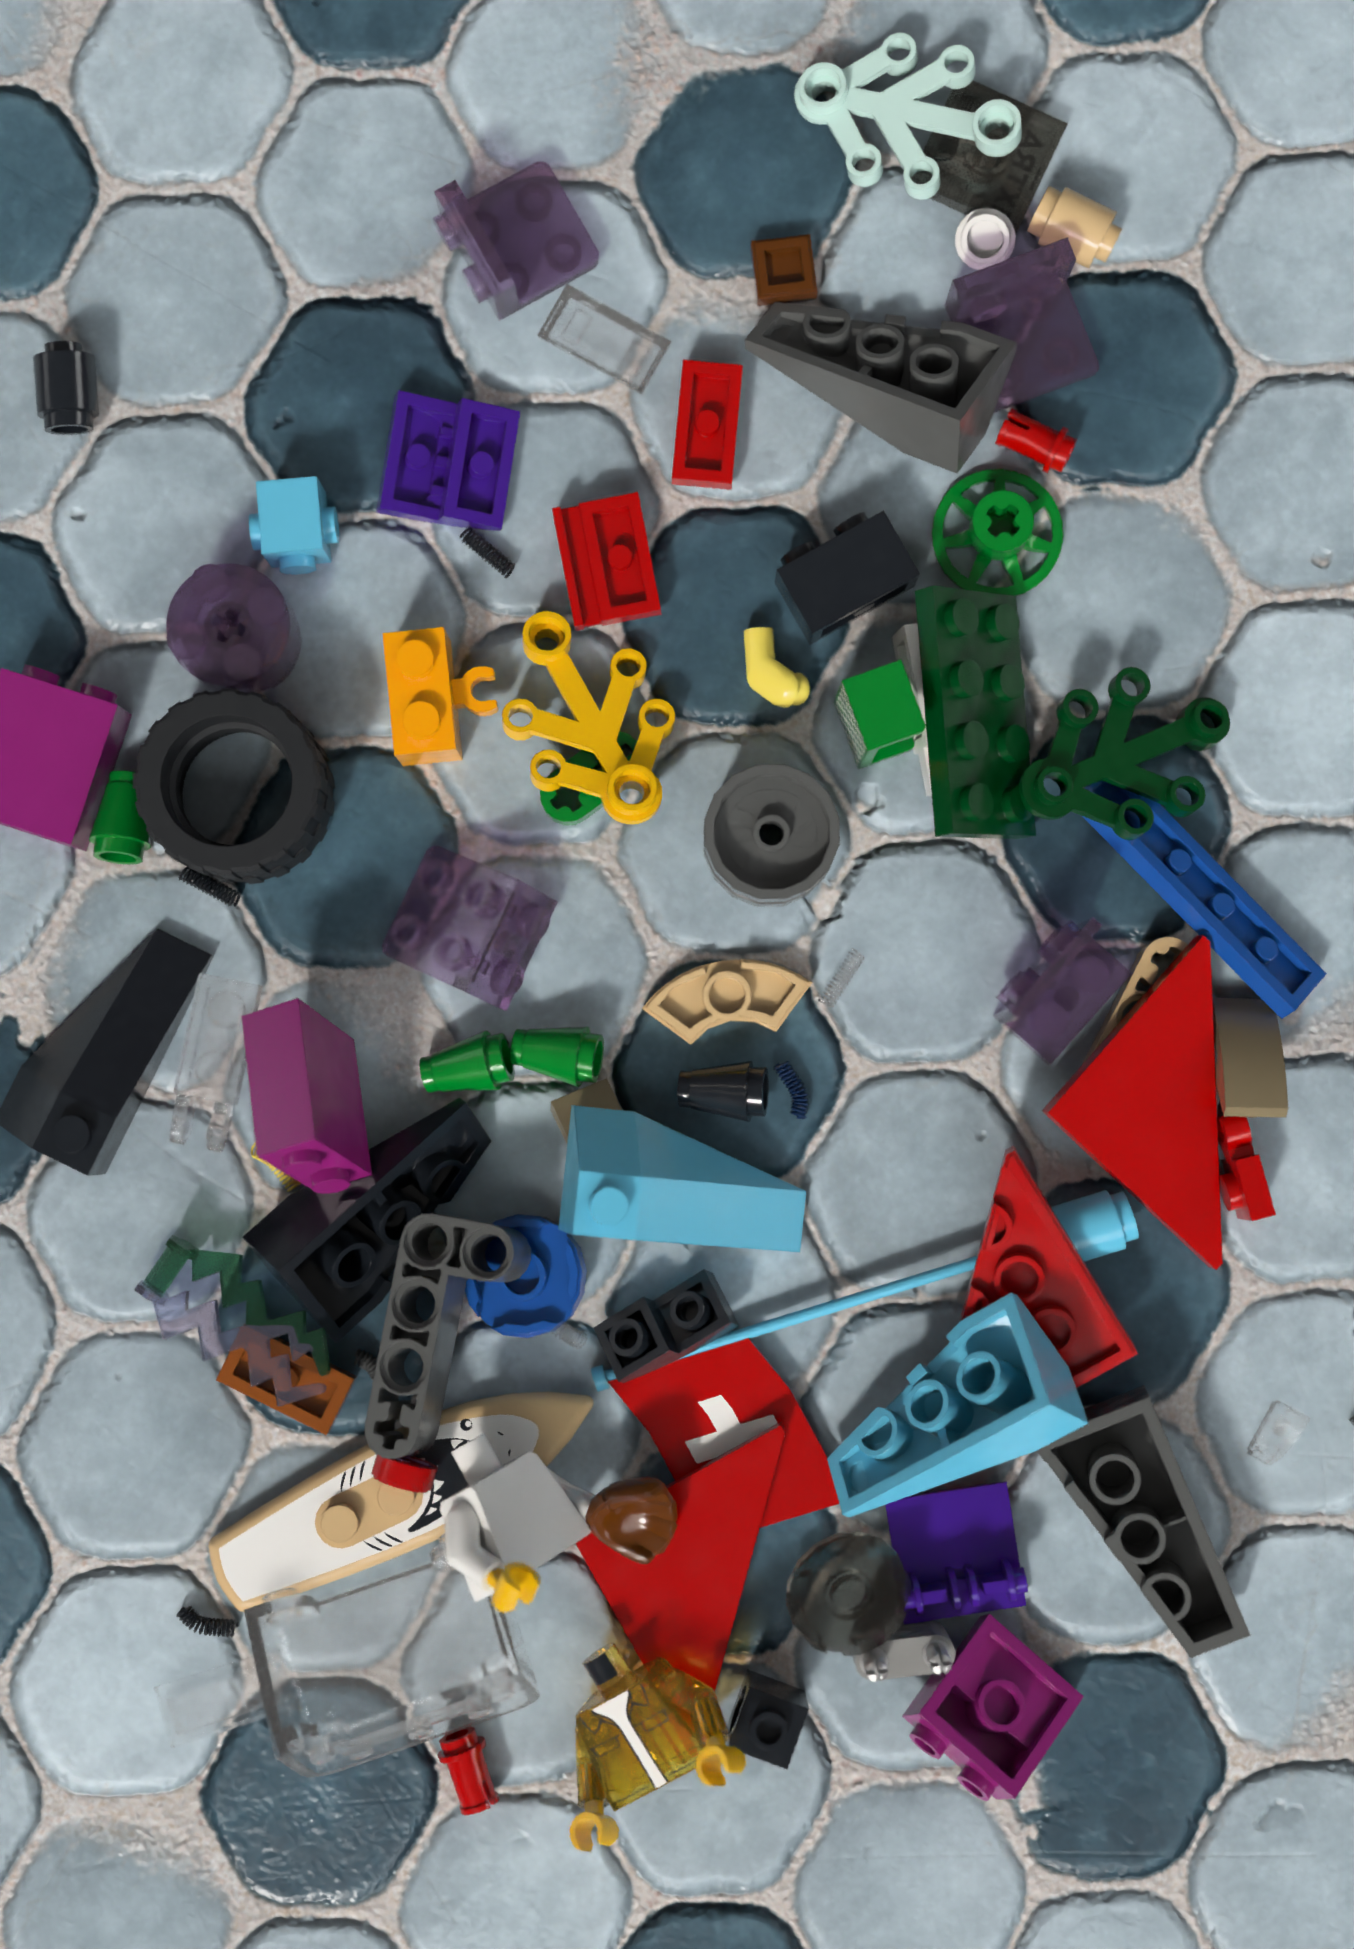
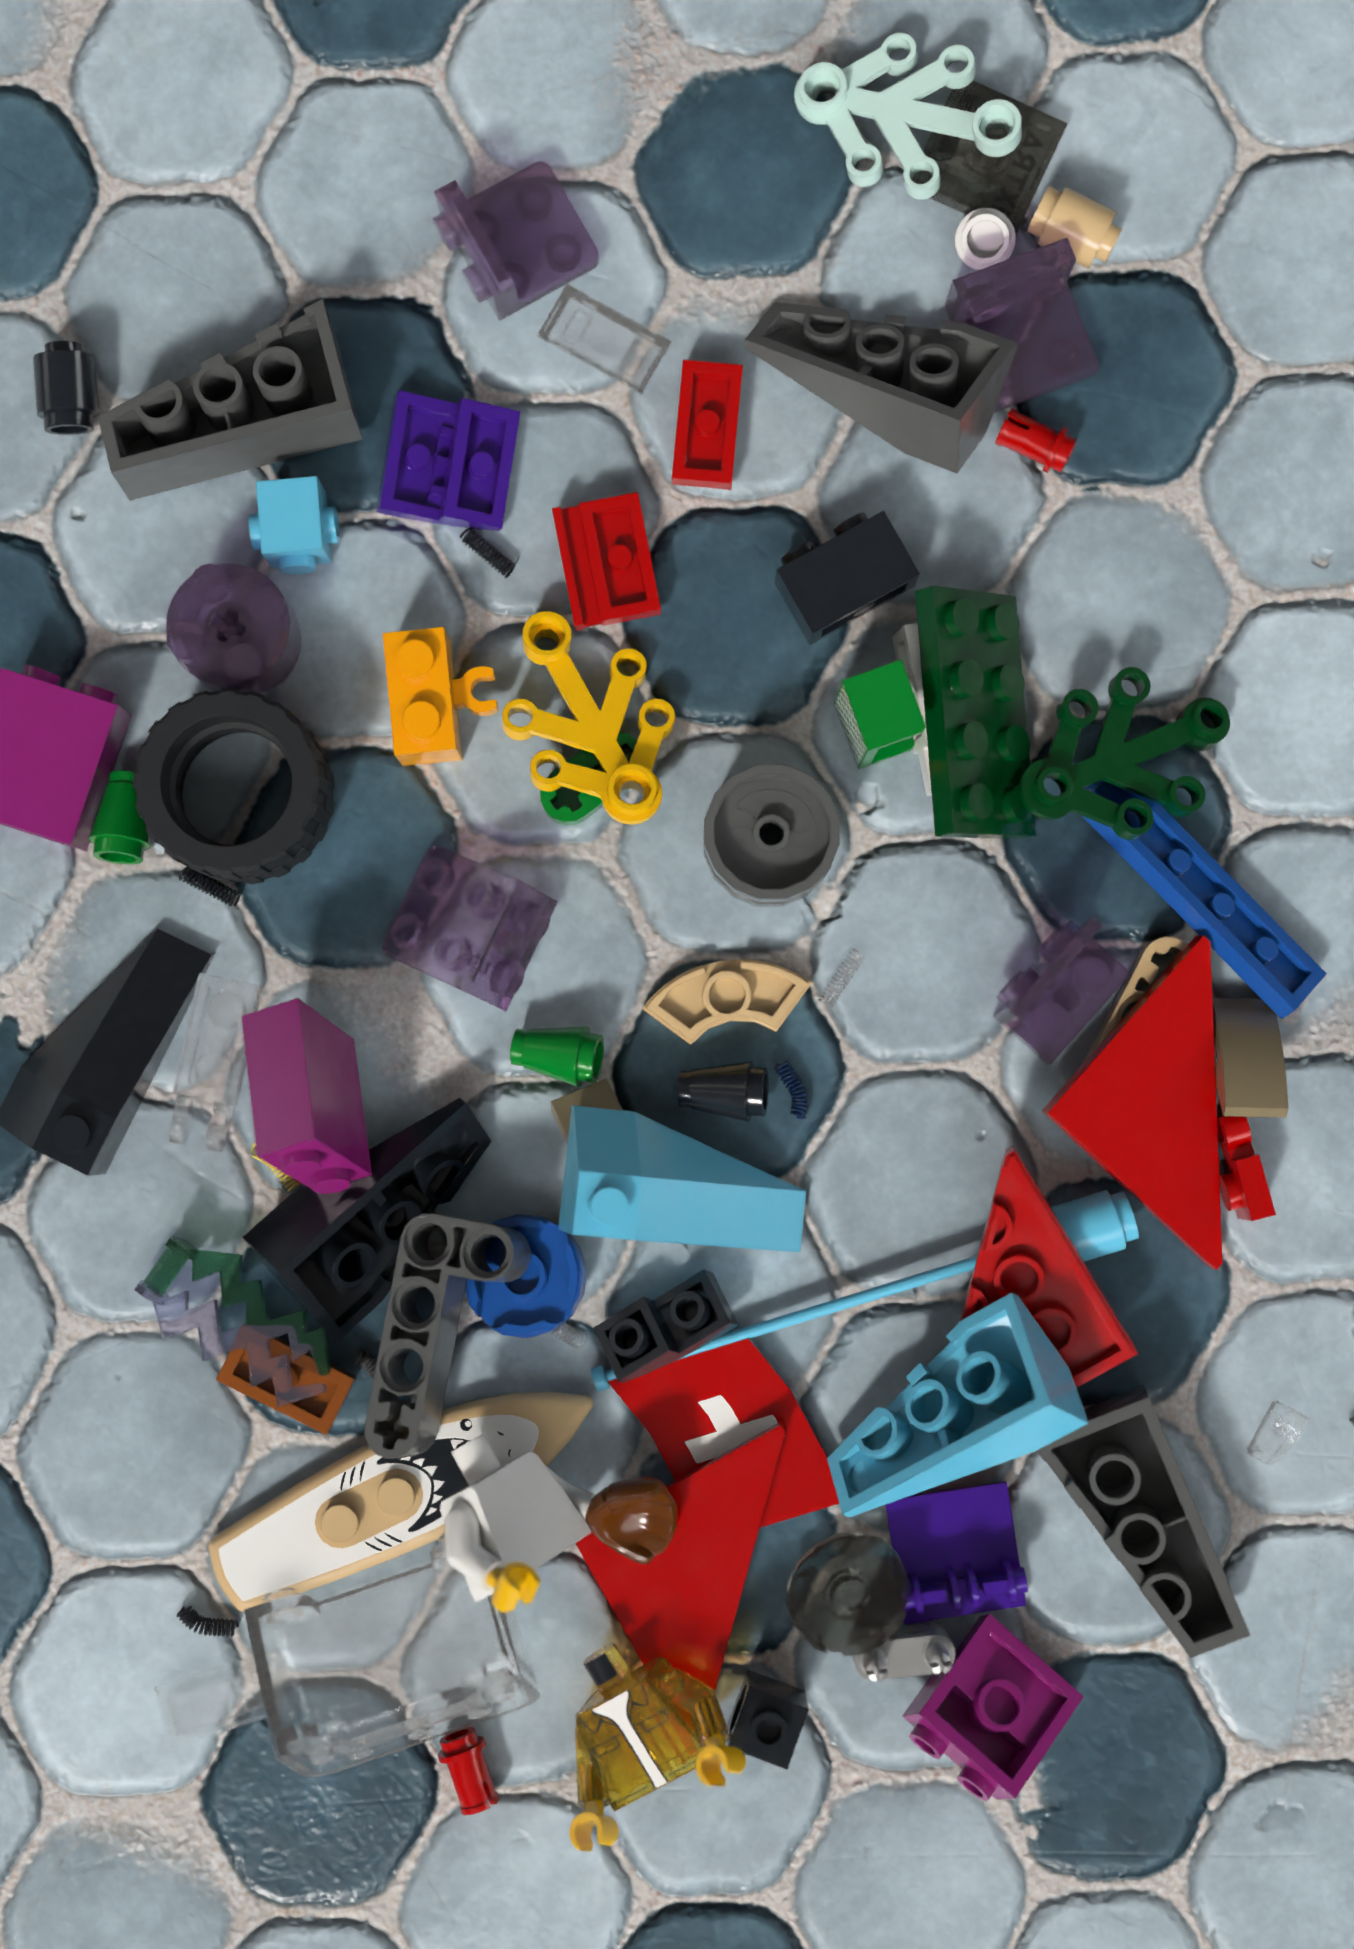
(236, 412): none -> dark grey wedge
(405, 1473): red tile -> none
(469, 1065): green cone -> none
(767, 675): light yellow arm -> none
(783, 270): reddish brown tile -> none
(998, 530): green wheel -> none

